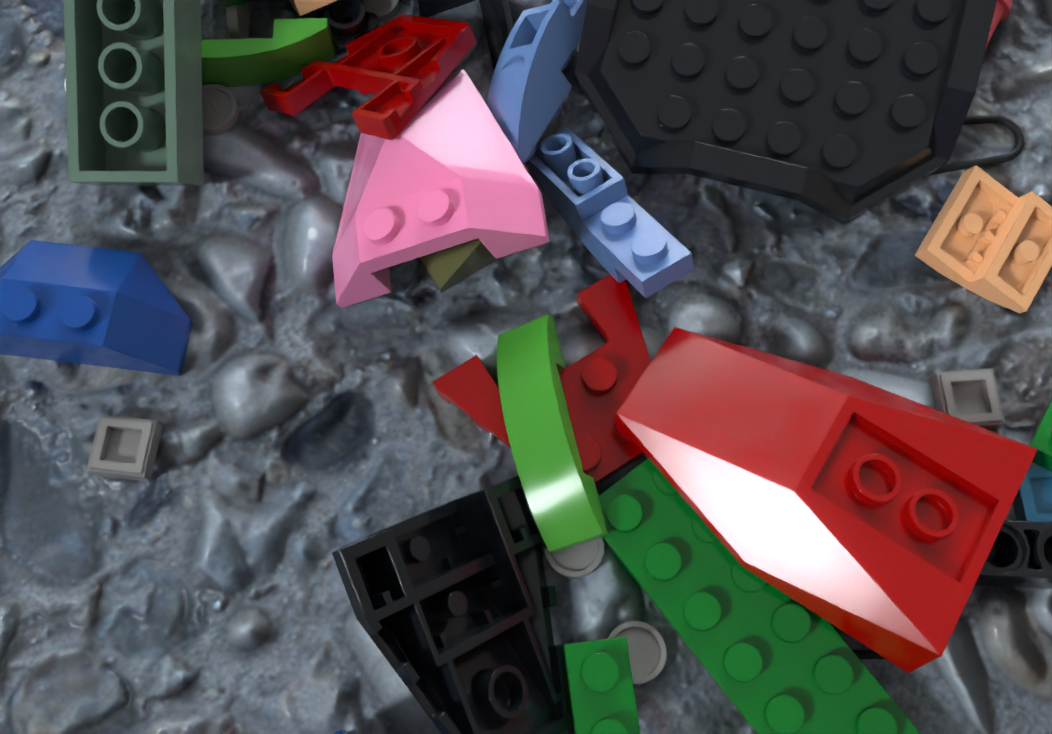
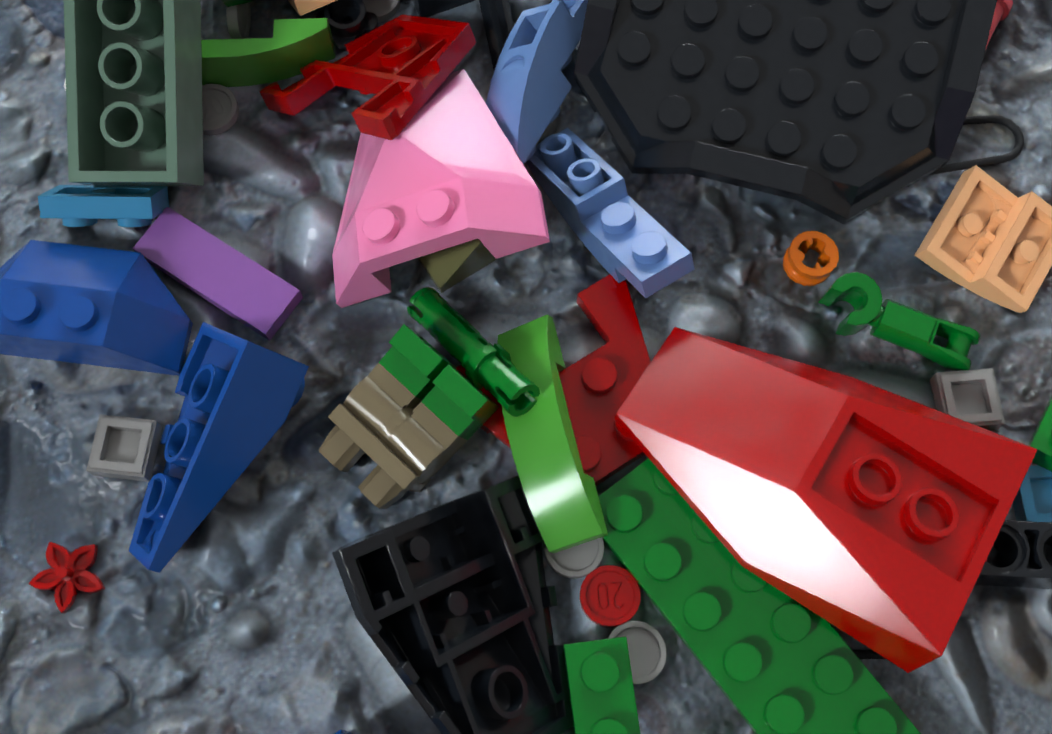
(68, 574): none -> red plant
(86, 203): none -> dark azure plate
(218, 273): none -> medium lavender tile
(230, 411): none -> blue wedge
(406, 419): none -> dark tan hips
(484, 364): none -> green pin
(610, 596): none -> red piece
(793, 258): none -> orange bush
(899, 323): none -> green piece

